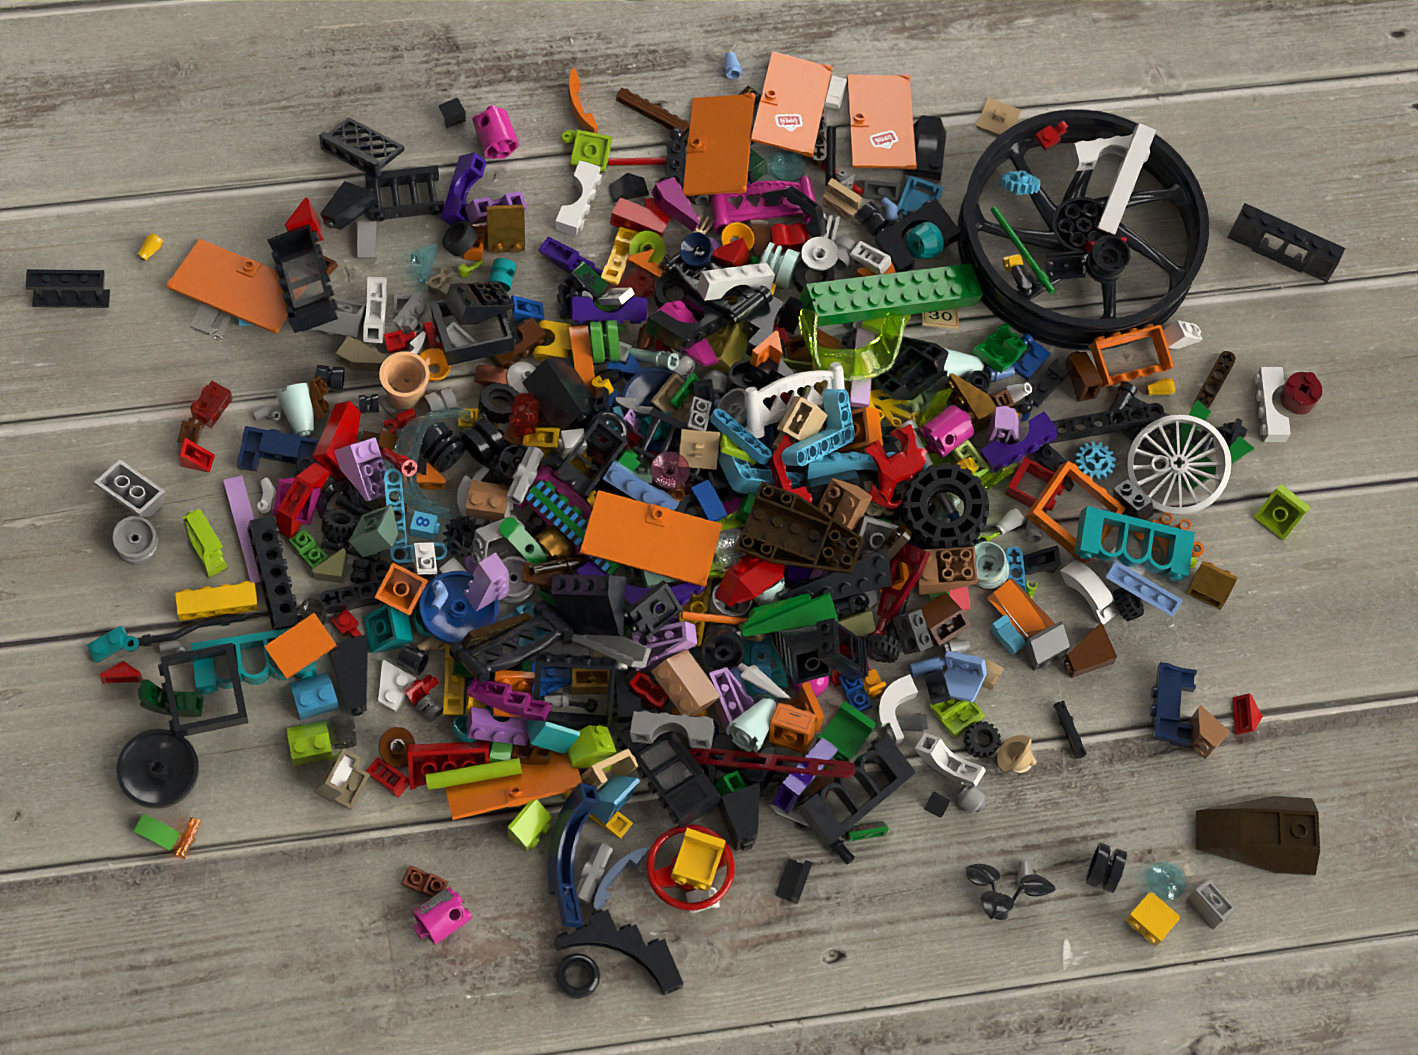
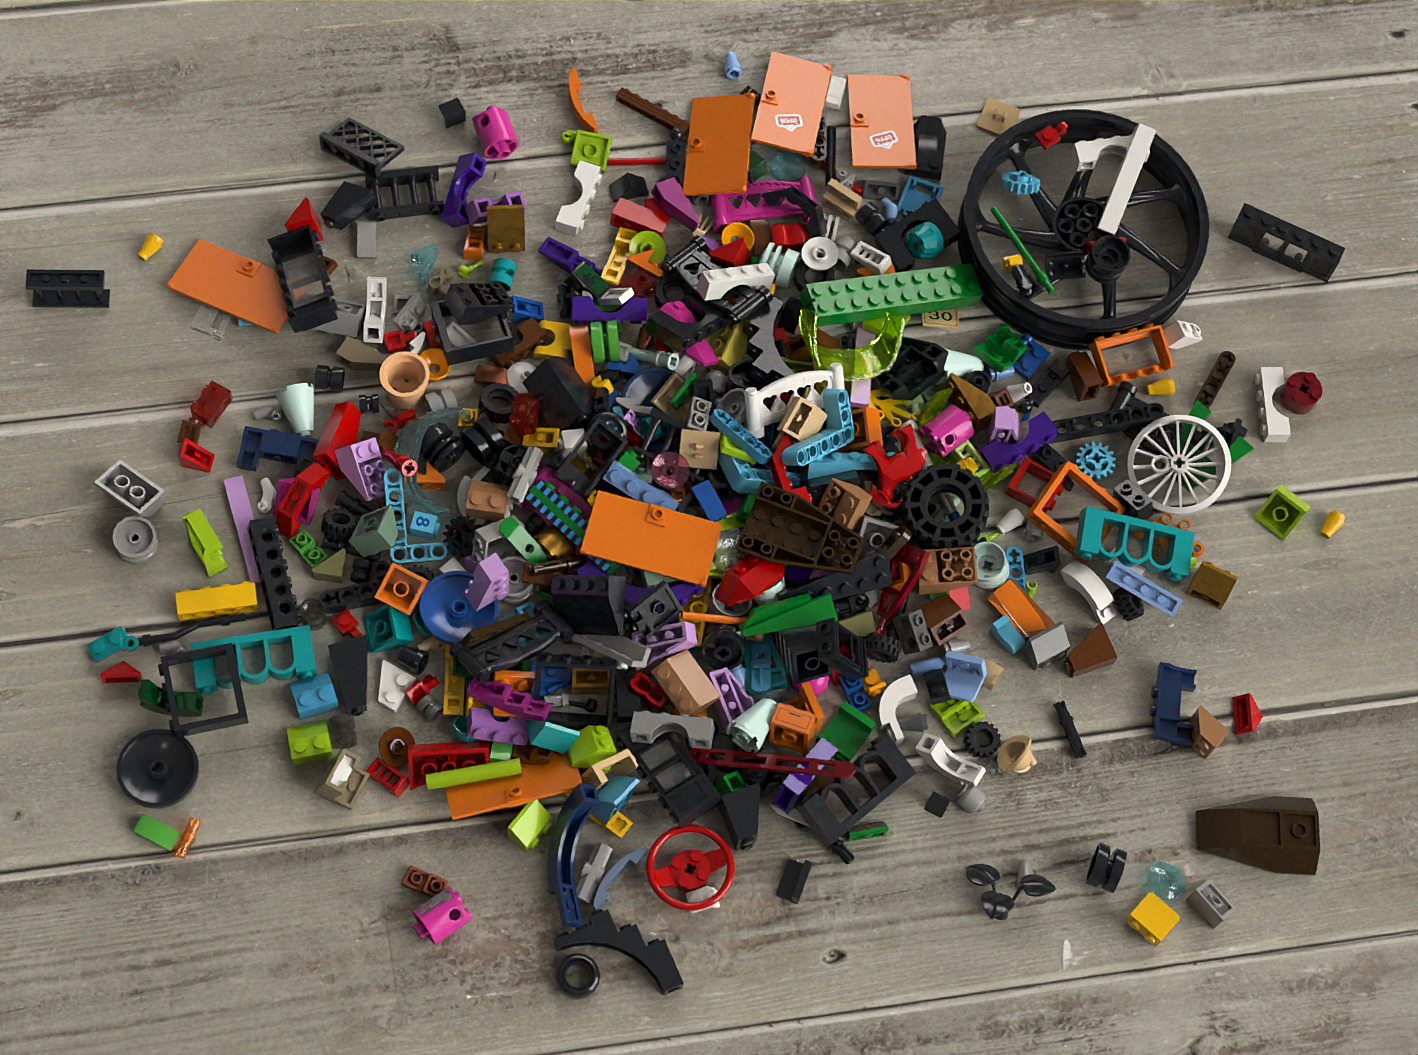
(300, 646): orange tile -> none
(317, 390): reddish brown slope -> none
(338, 486): black helmet -> none
(424, 558): white slope -> none
(441, 594): light blue arm -> none
(459, 238): black tyre -> none
(691, 243): dark blue piece -> none
(698, 860): yellow panel -> none
(758, 678): white bar -> none
(767, 349): orange slope -> none
(1332, 523): none -> yellow cone

